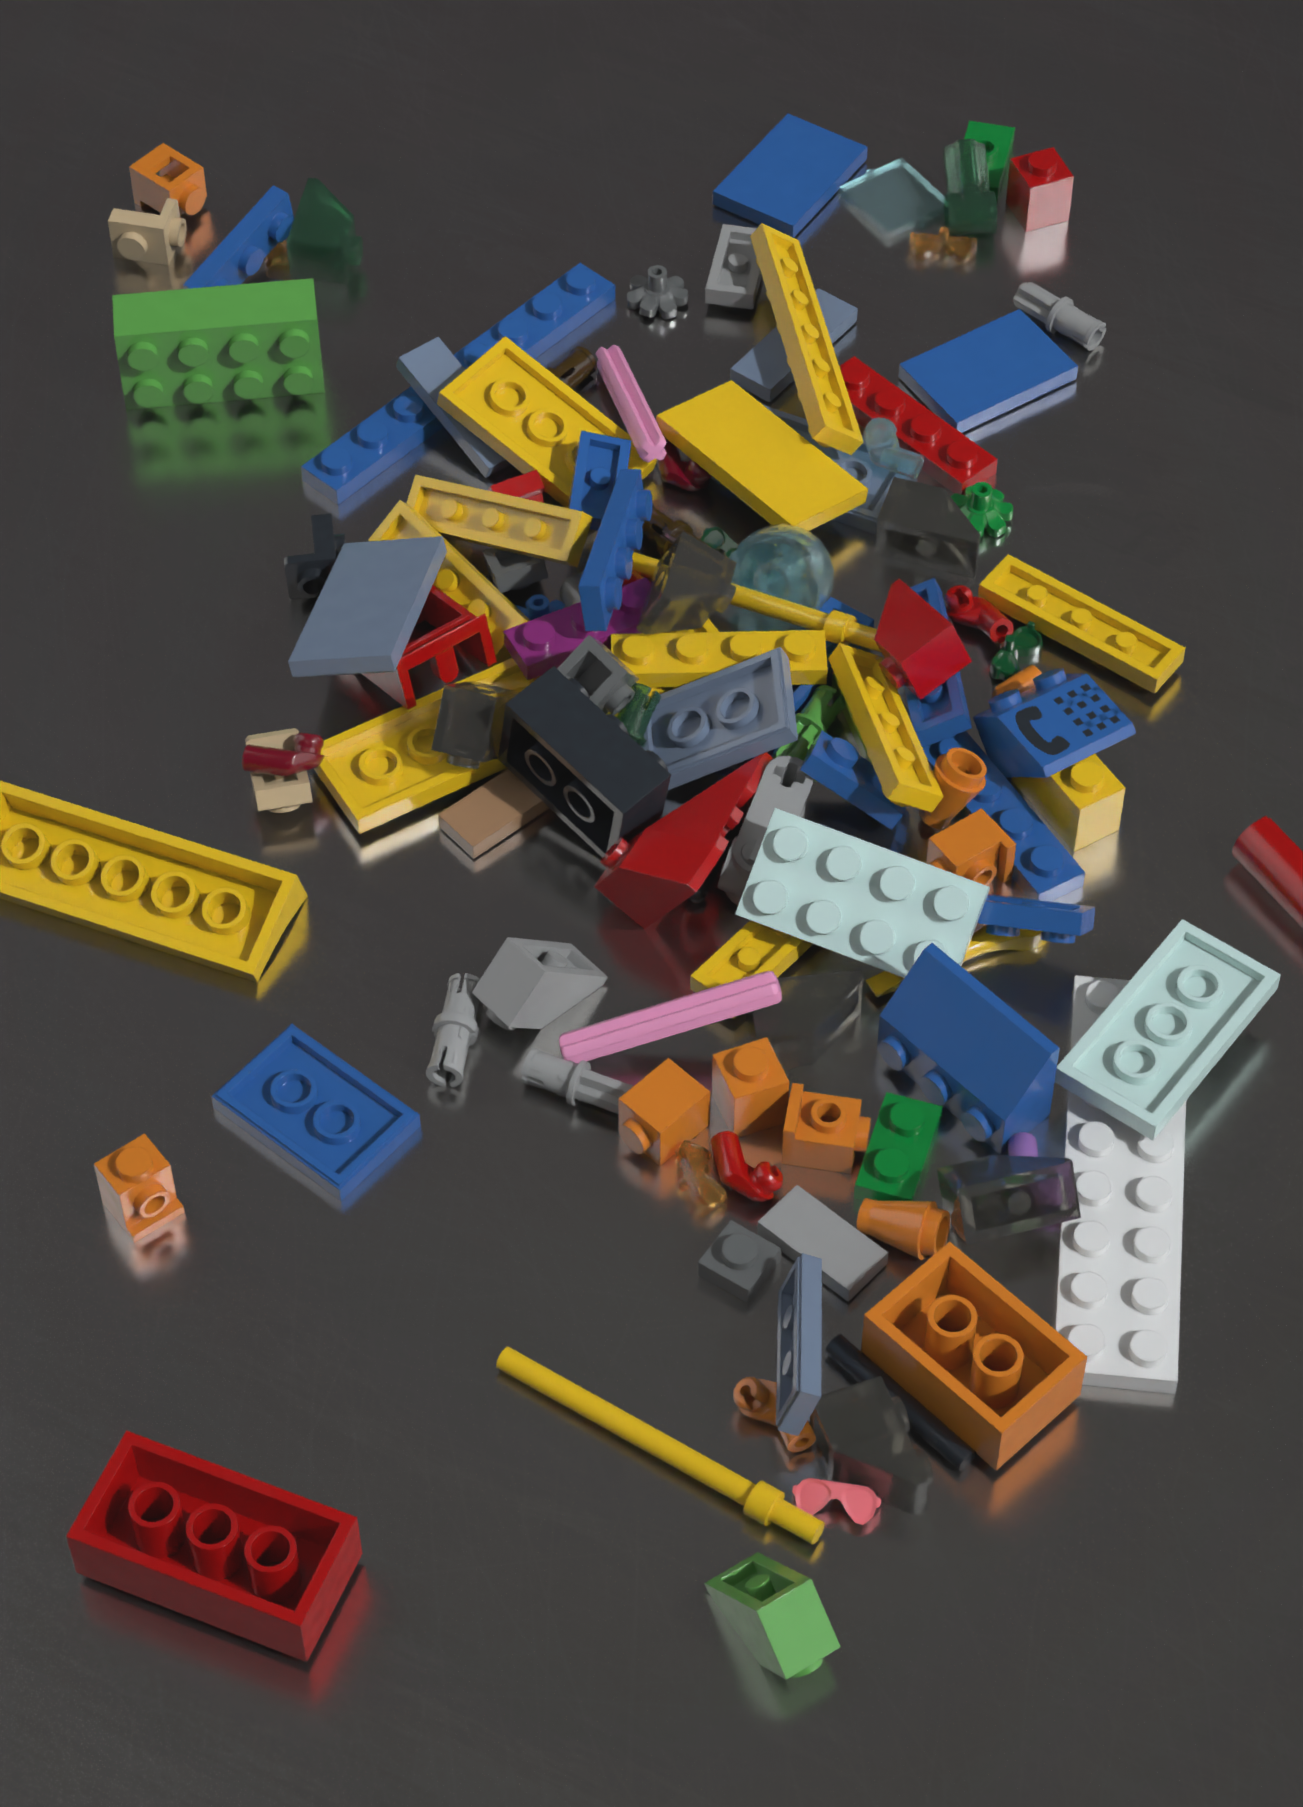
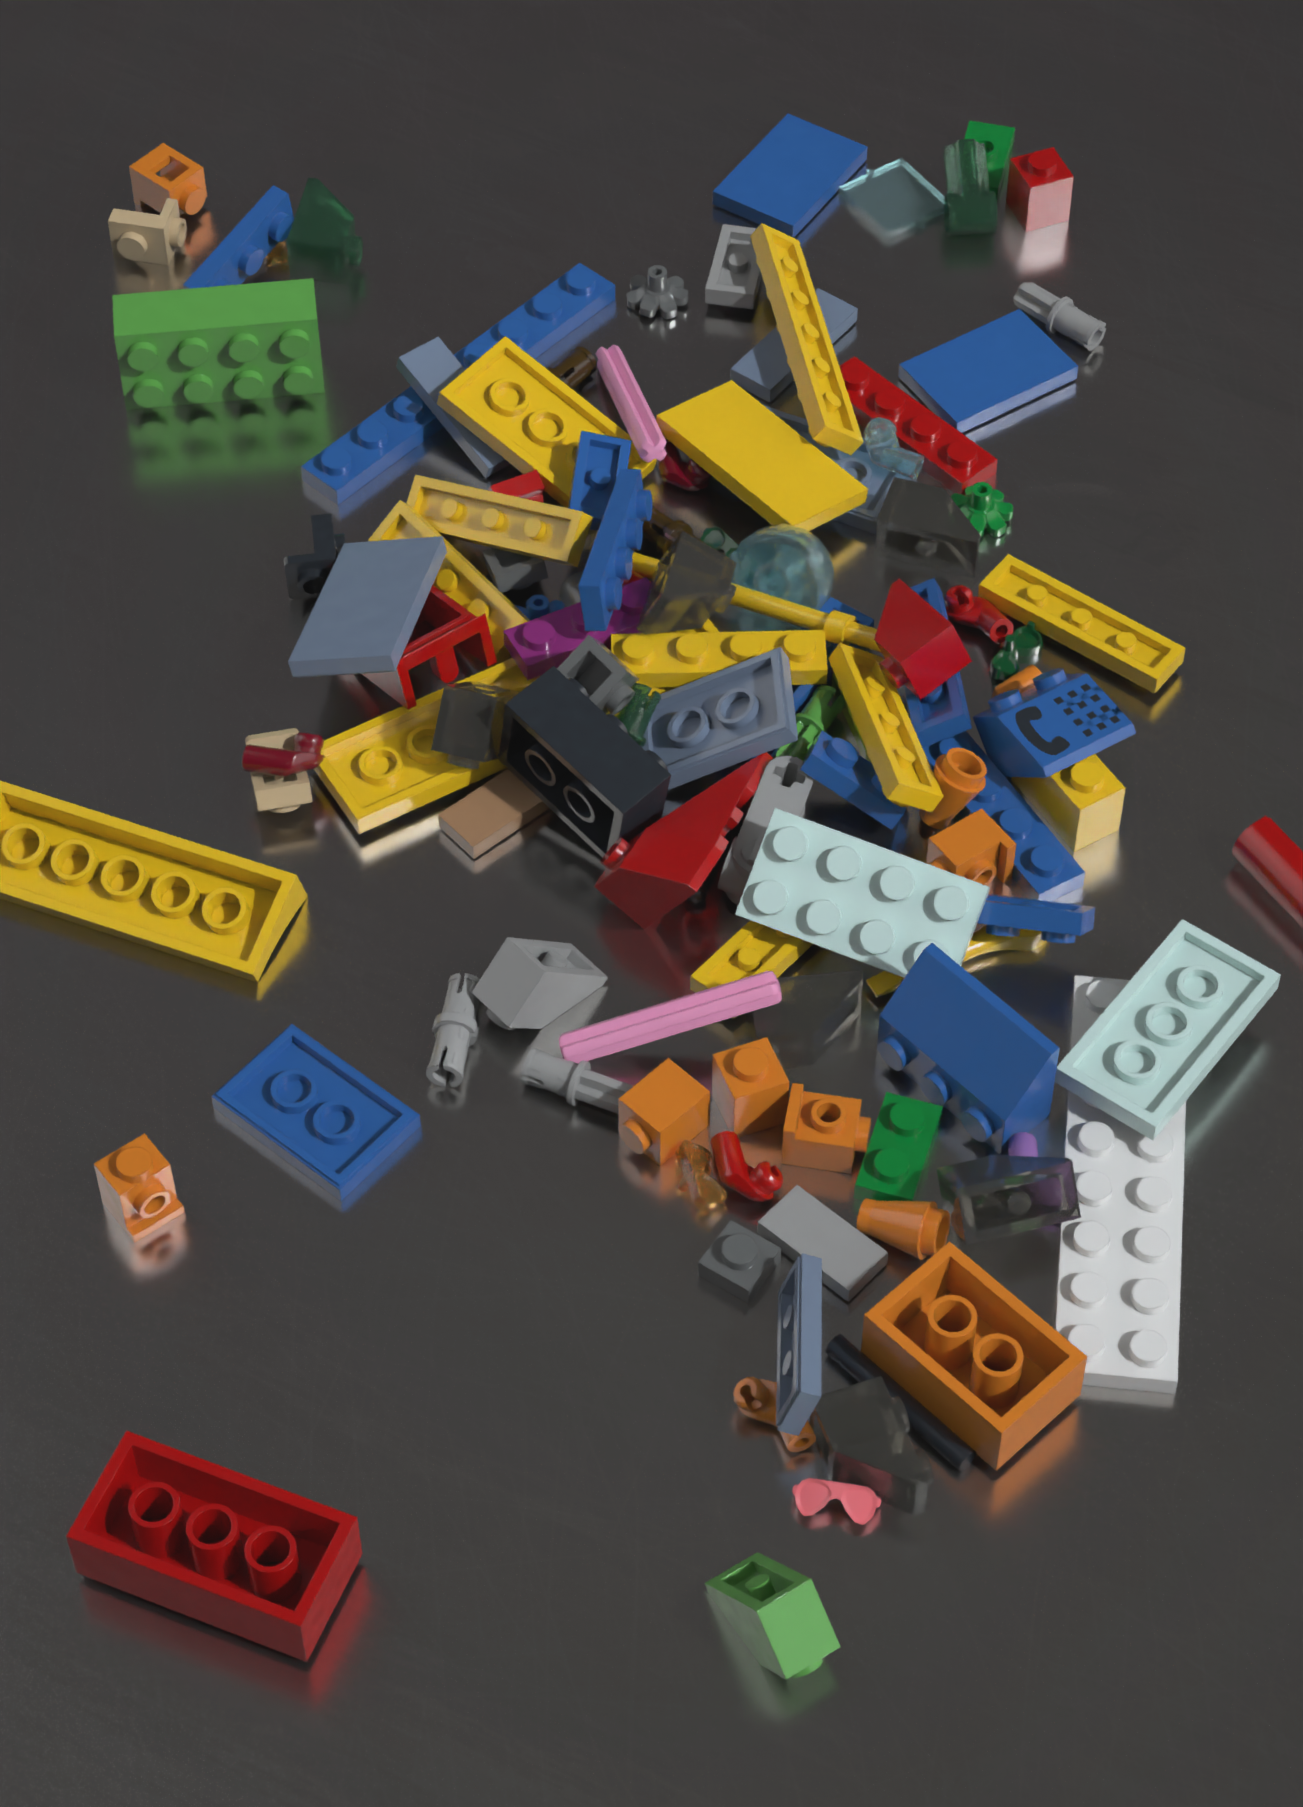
(759, 1500): yellow bar -> none
(928, 245): clear orange piece -> none

